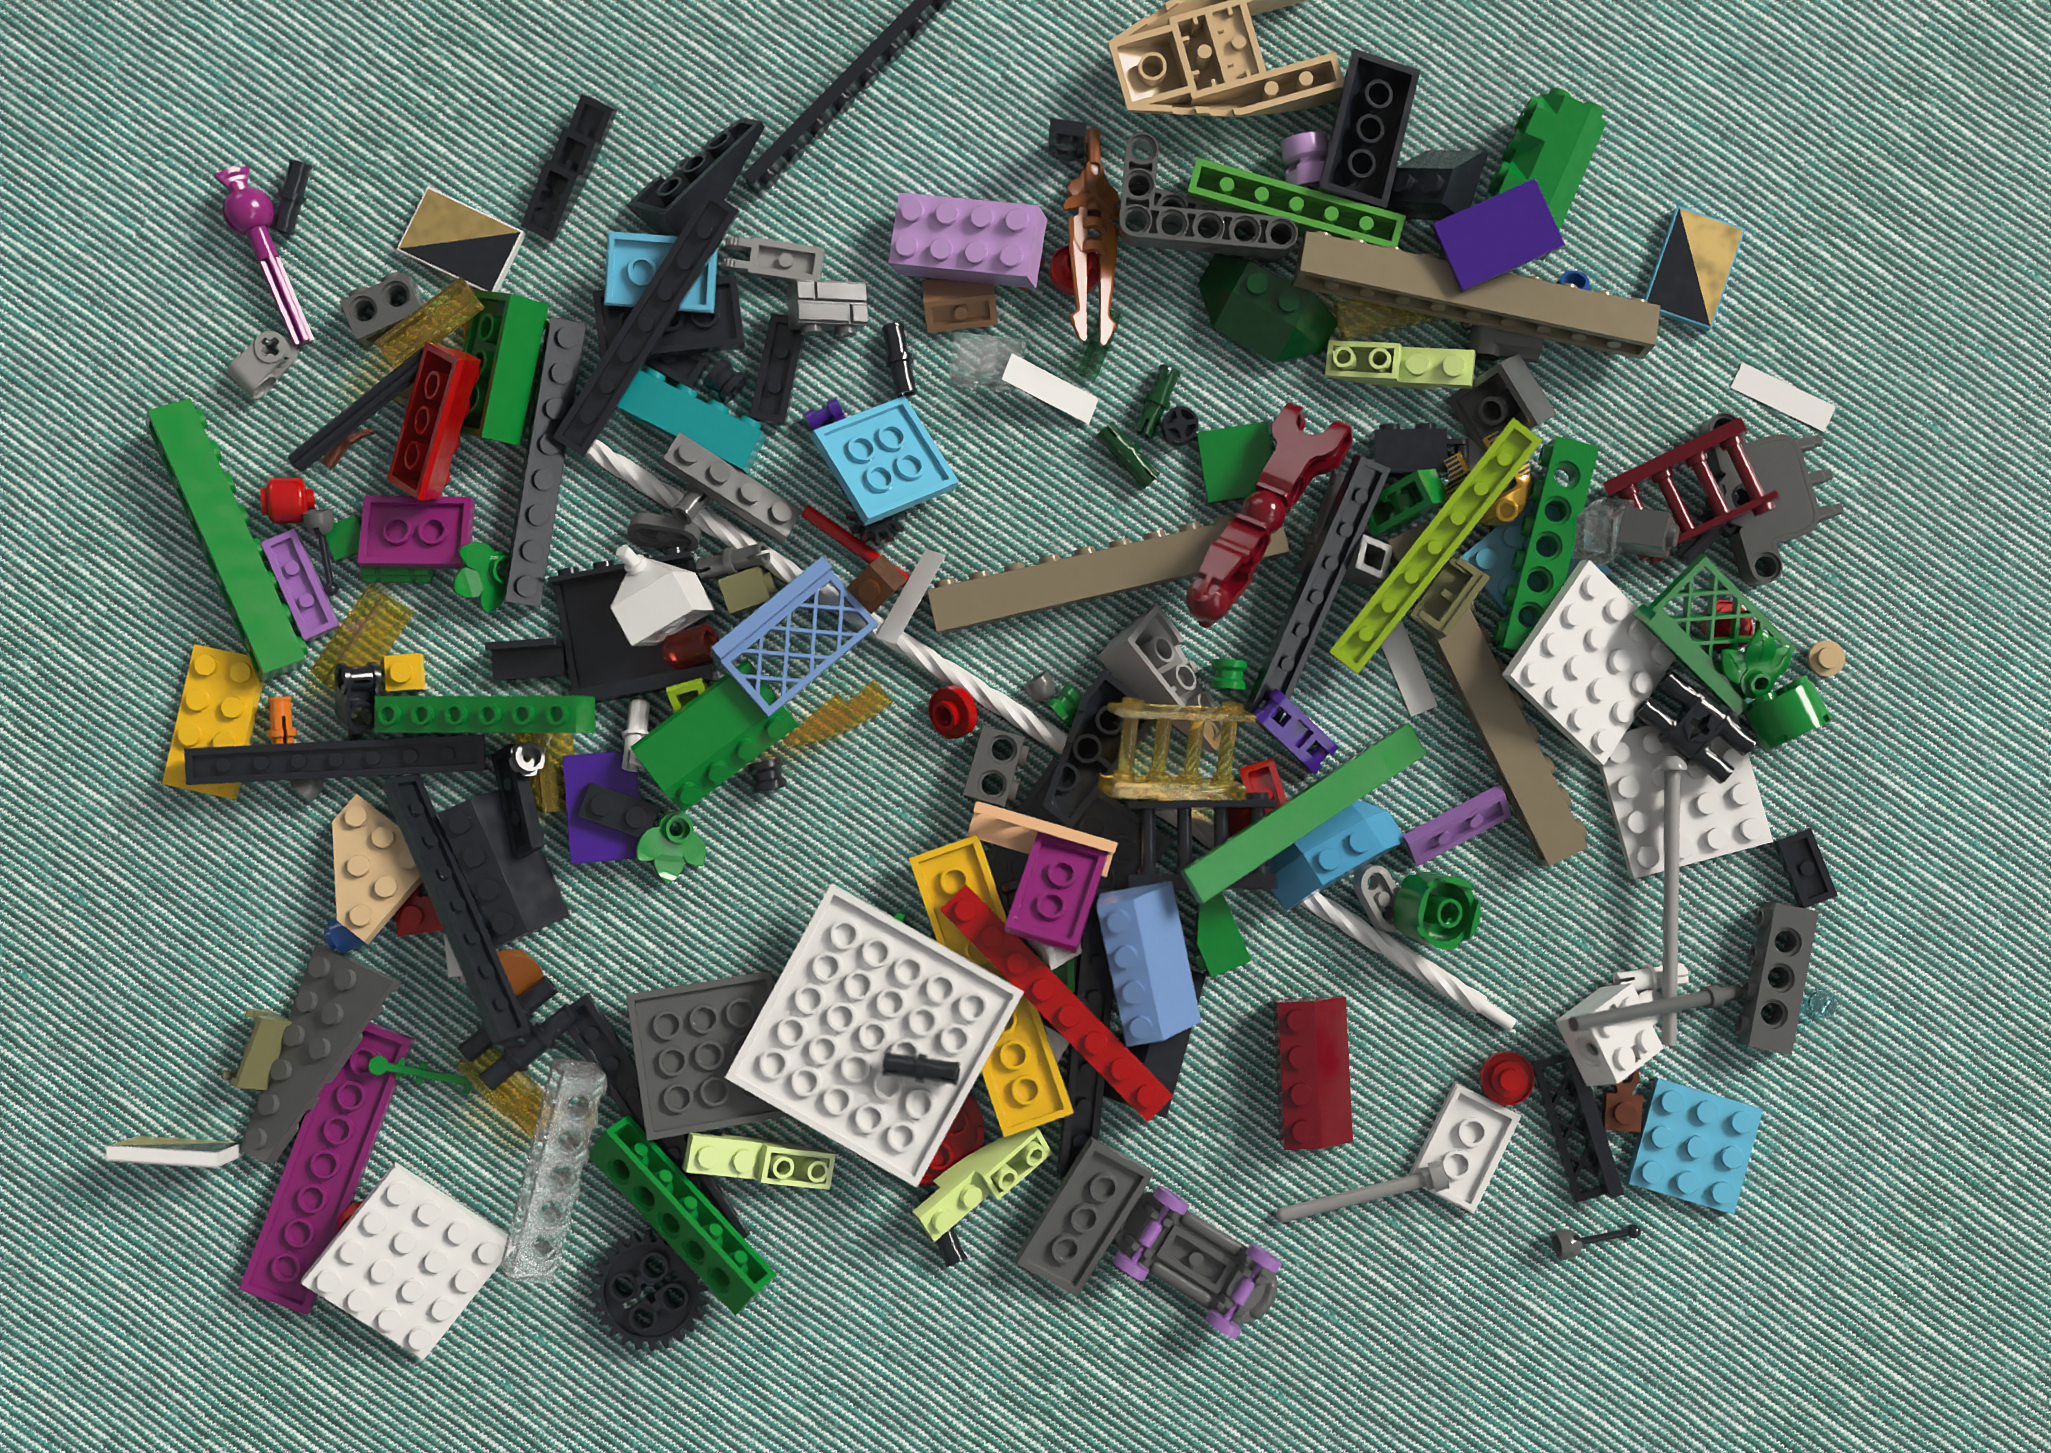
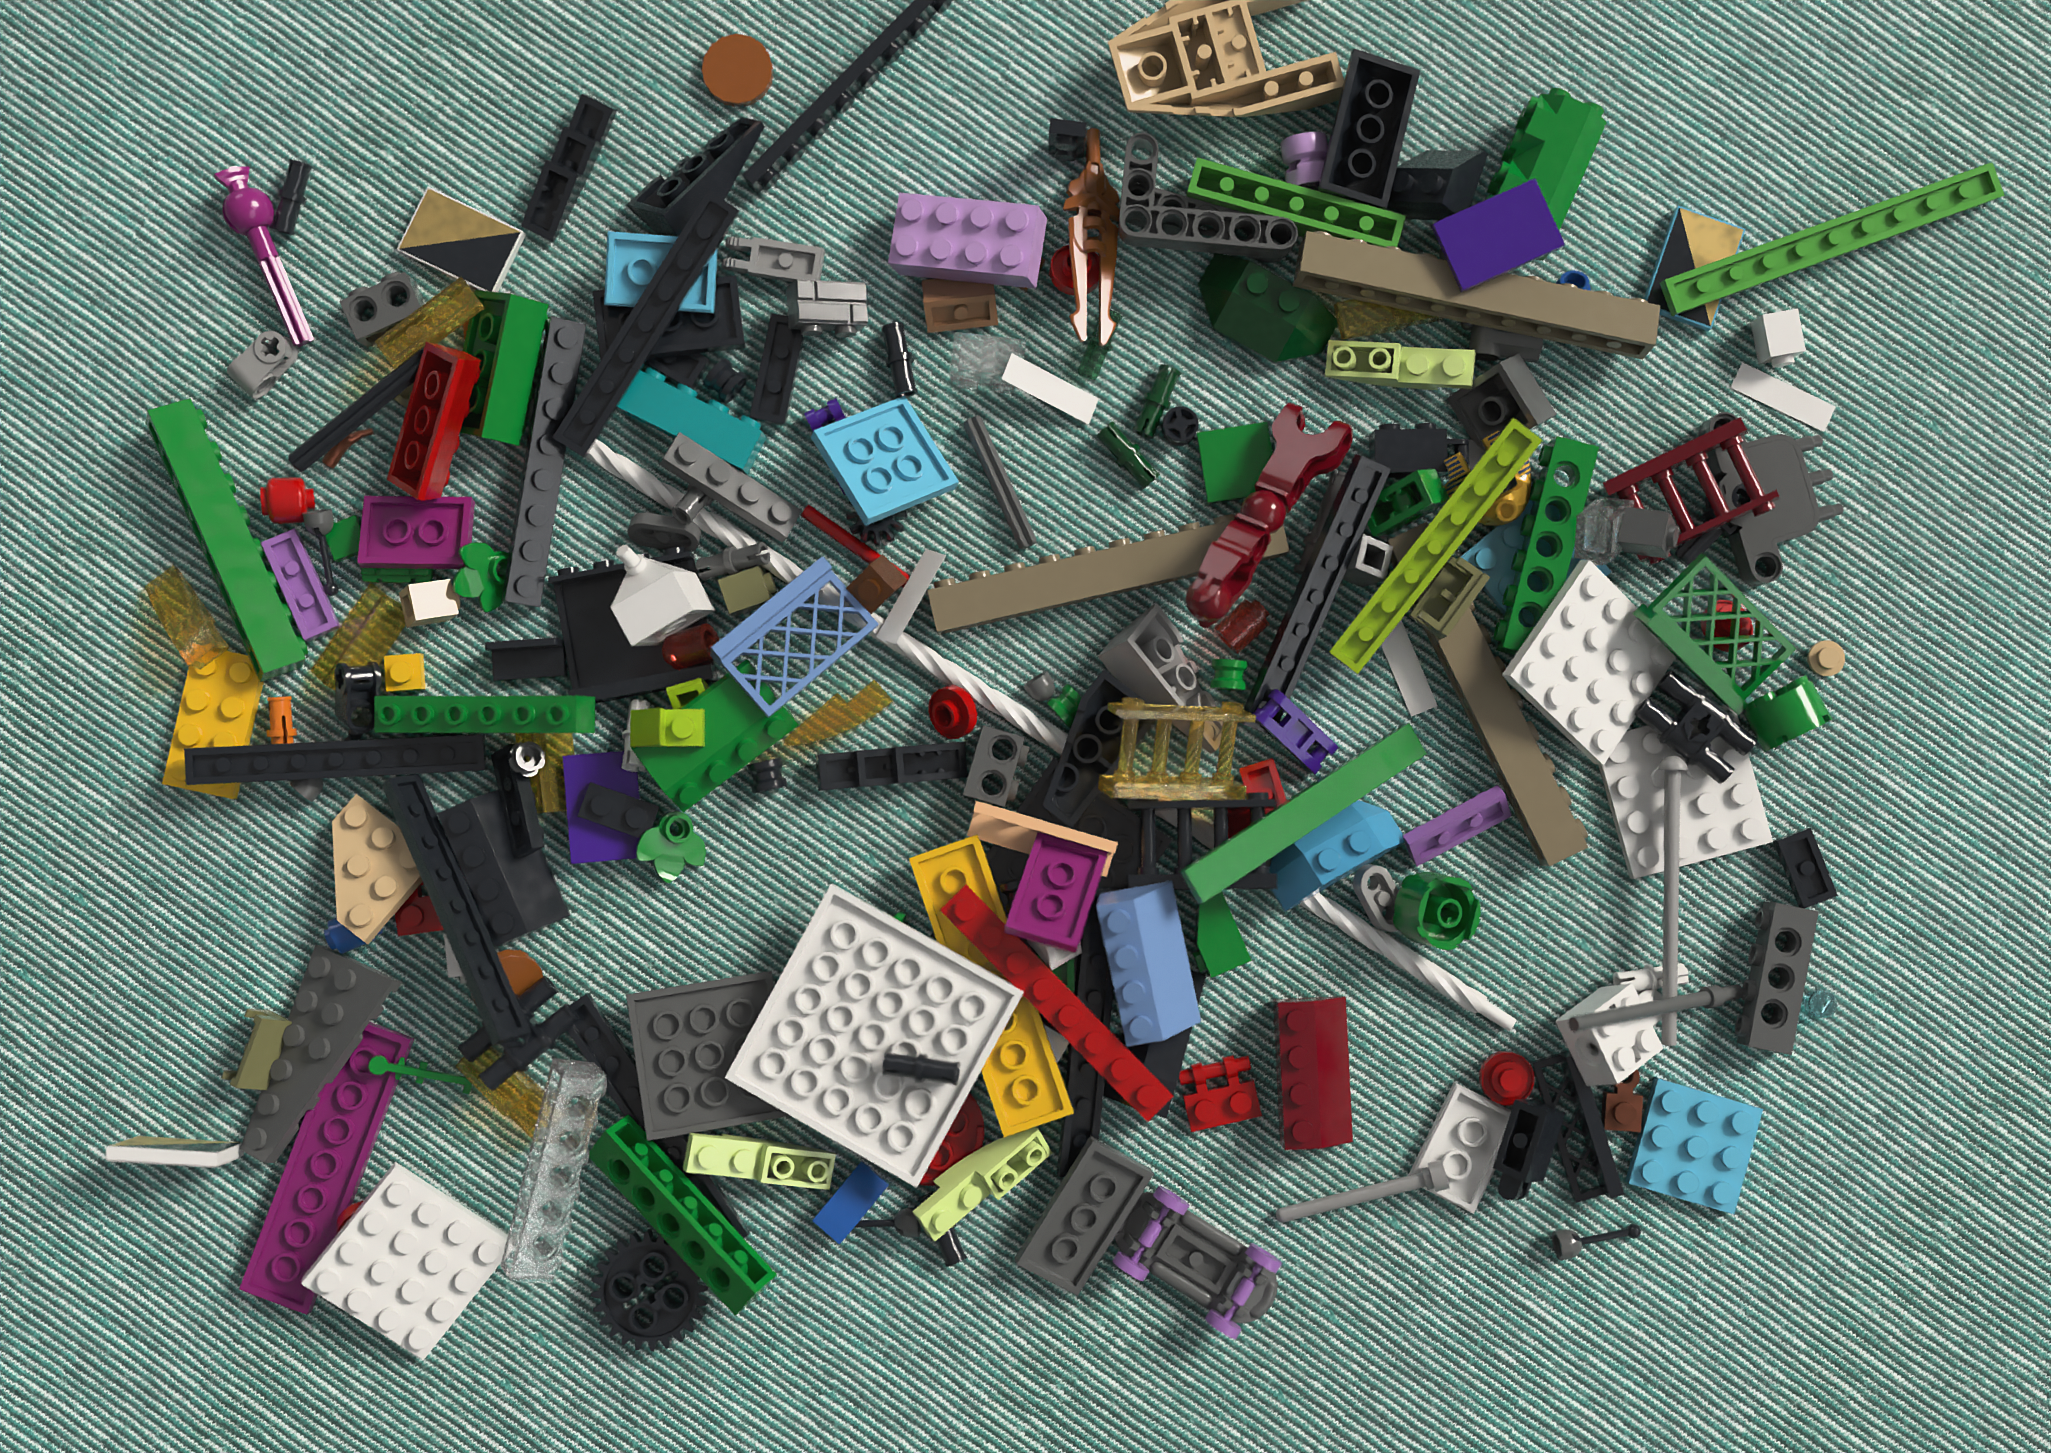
(185, 618): none -> clear yellow slope
(429, 602): none -> brick
(667, 727): none -> lime slope
(737, 70): none -> dark orange tile
(850, 1202): none -> blue slope
(891, 766): none -> black slope
(904, 1223): none -> dark grey hinge
(1000, 482): none -> dark grey axle
(1220, 1104): none -> red plate
(1242, 625): none -> clear red brick
(1526, 1146): none -> black brick
(1759, 660): green plate -> none
(1778, 337): none -> white brick
(1831, 239): none -> bright green plate

